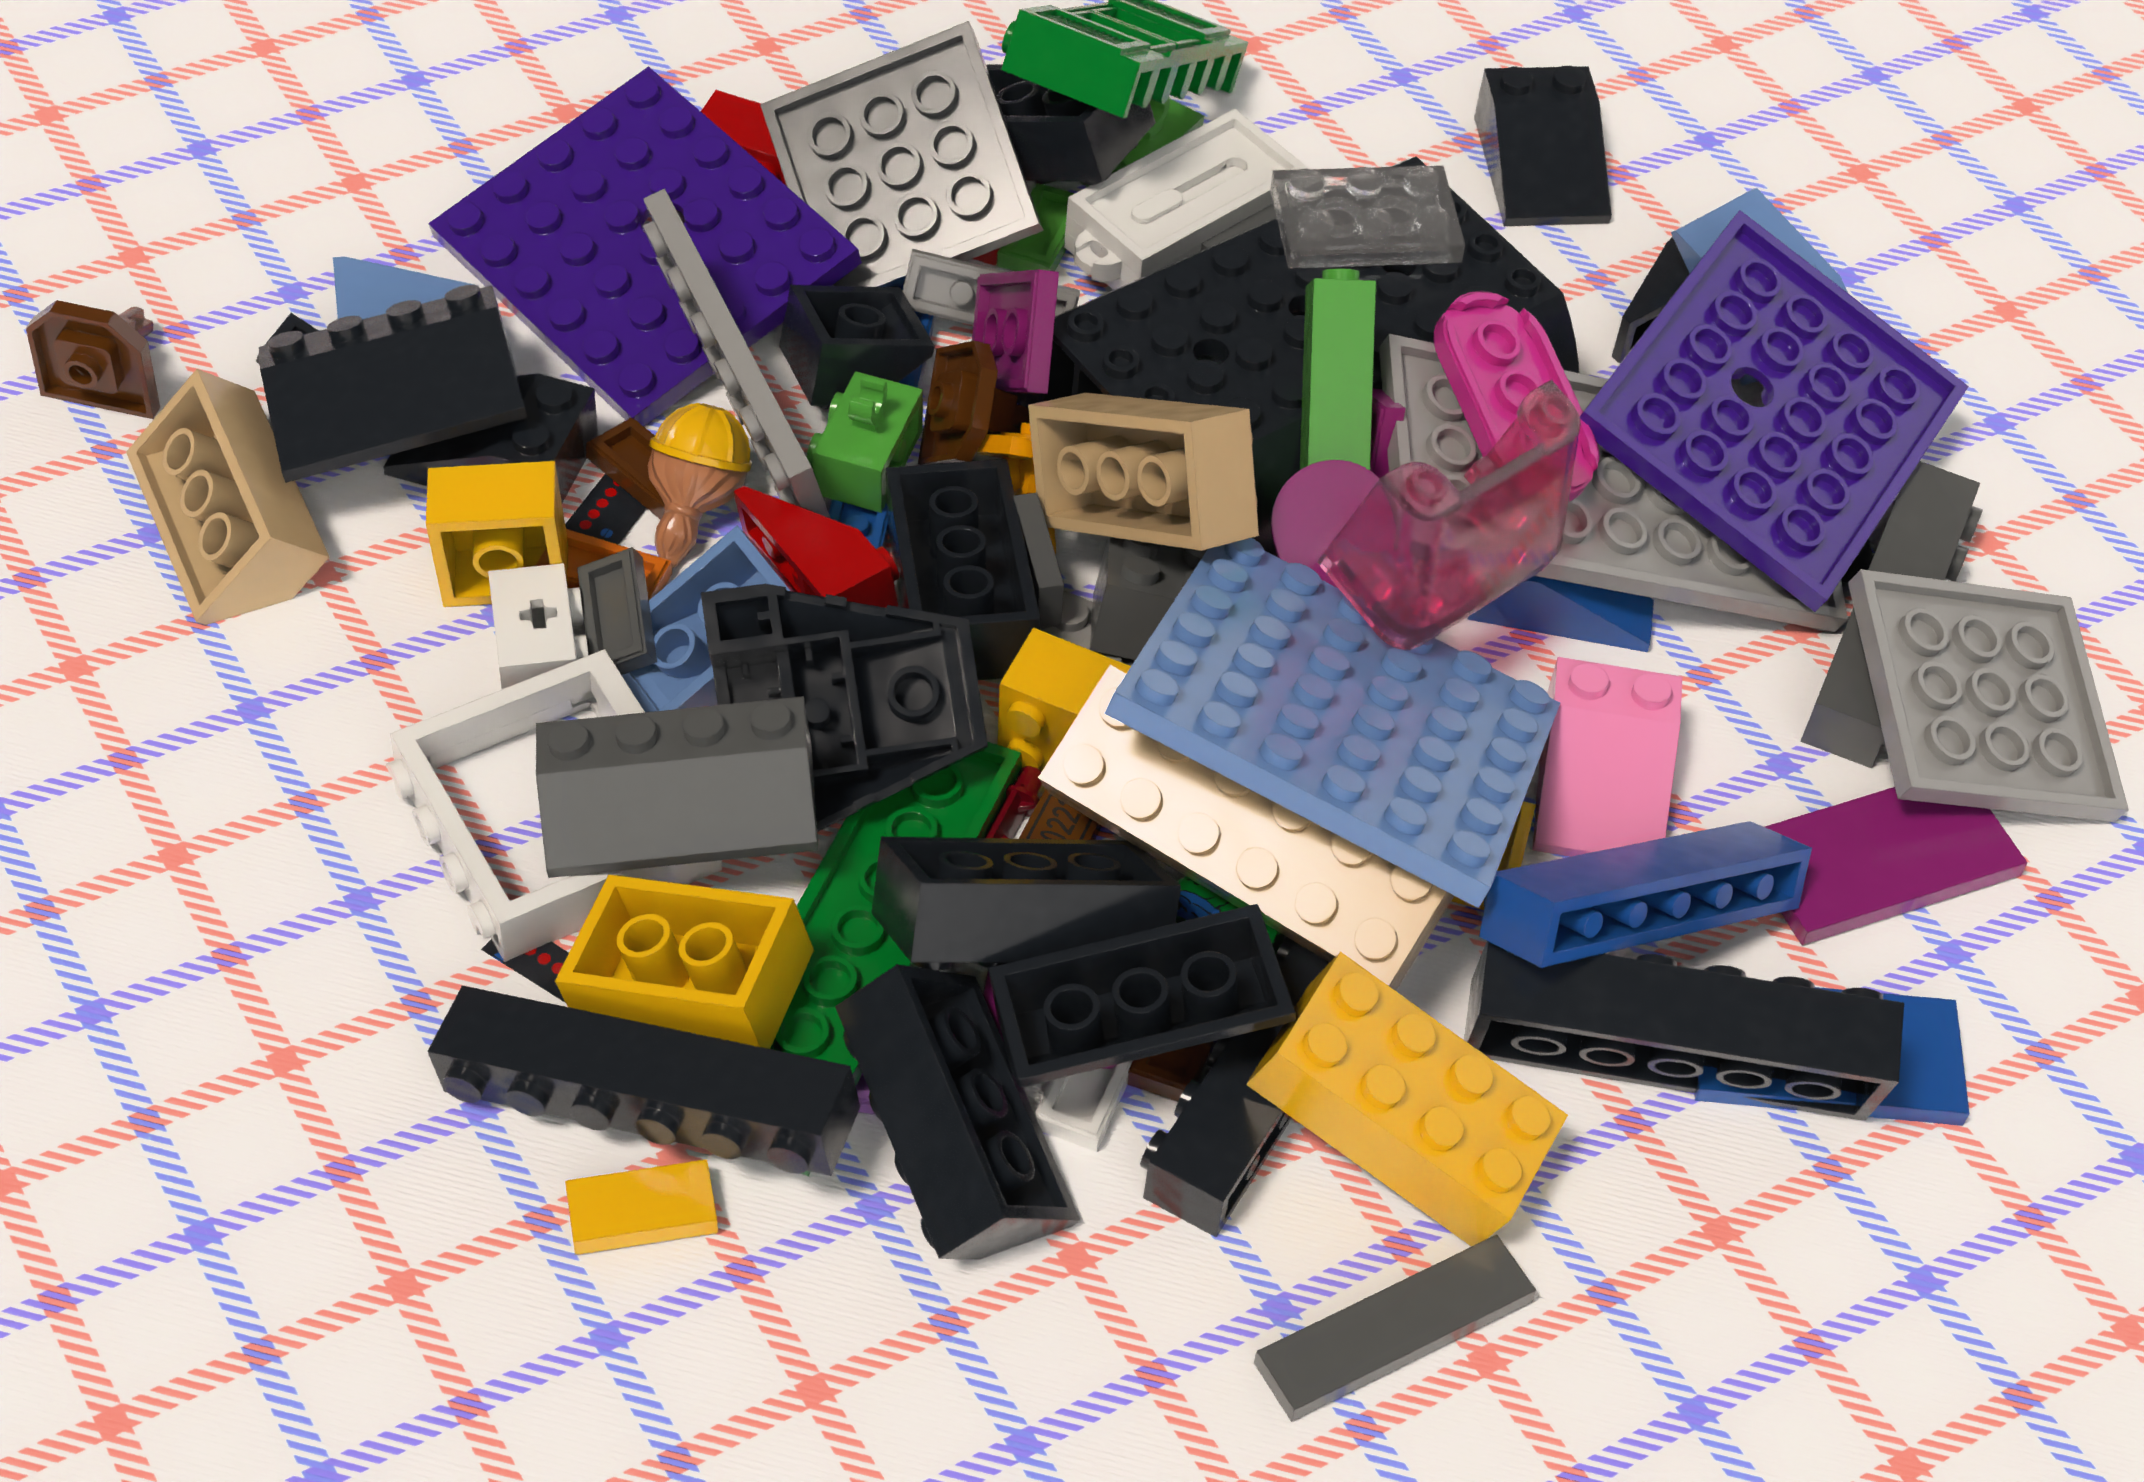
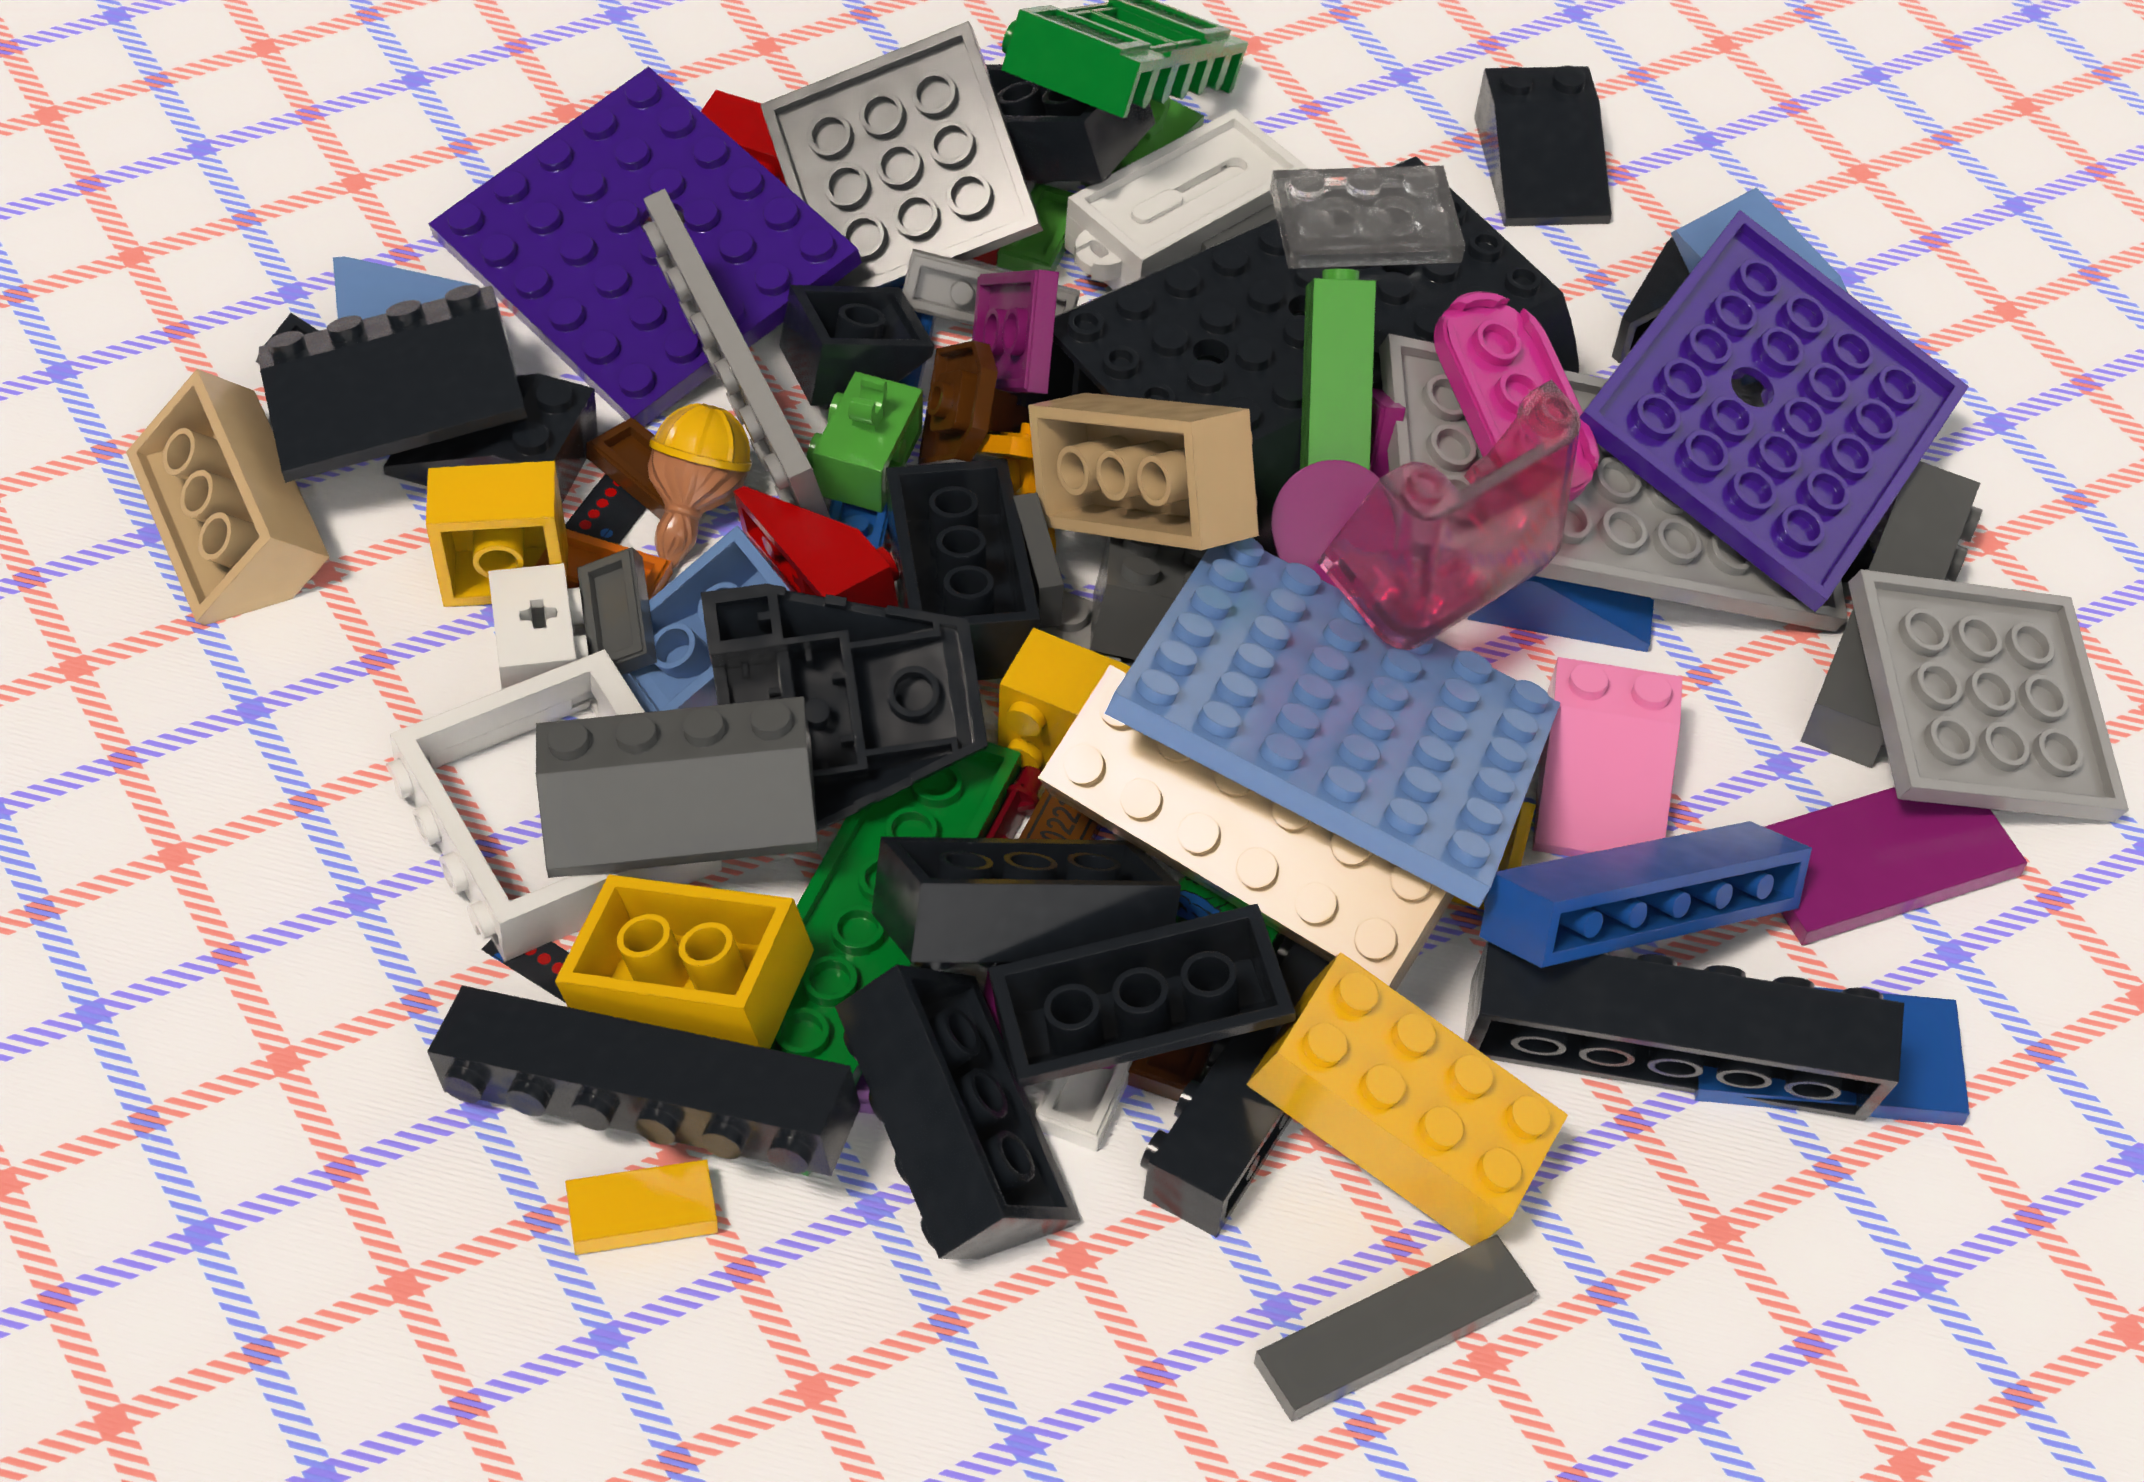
(94, 357): reddish brown piece -> none

